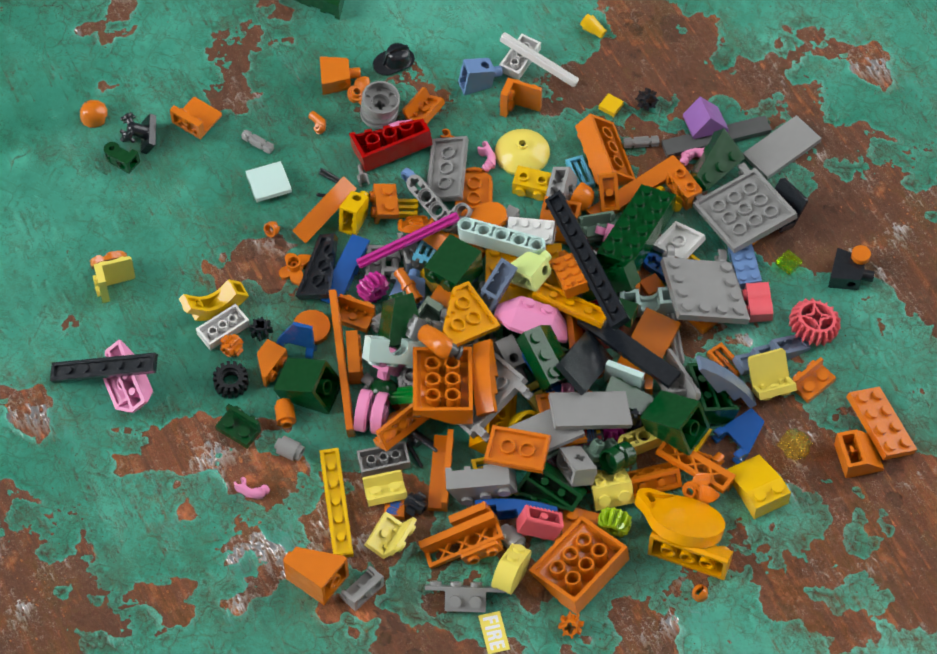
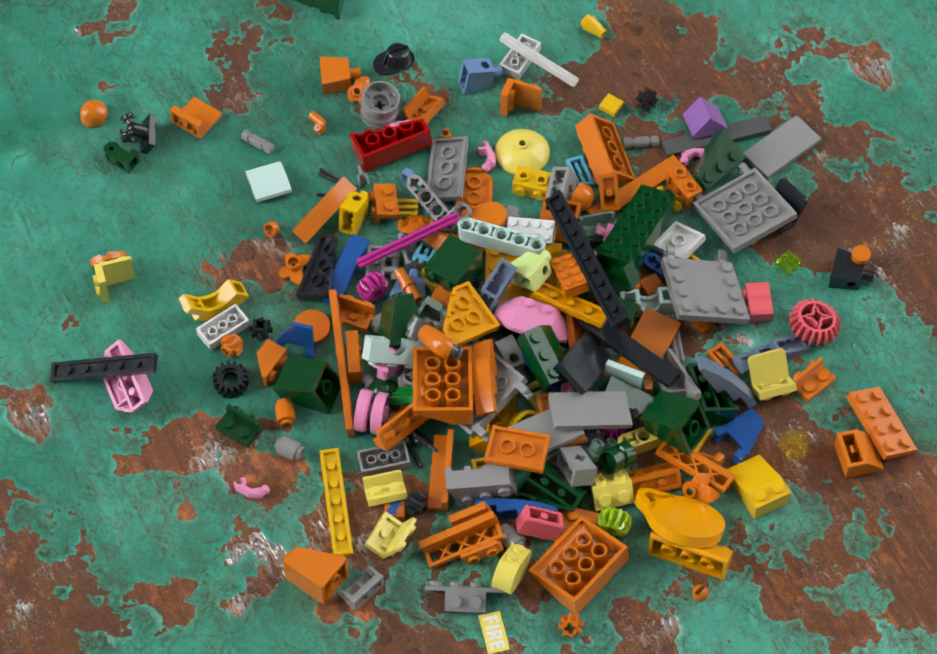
(745, 266): medium blue piece -> none

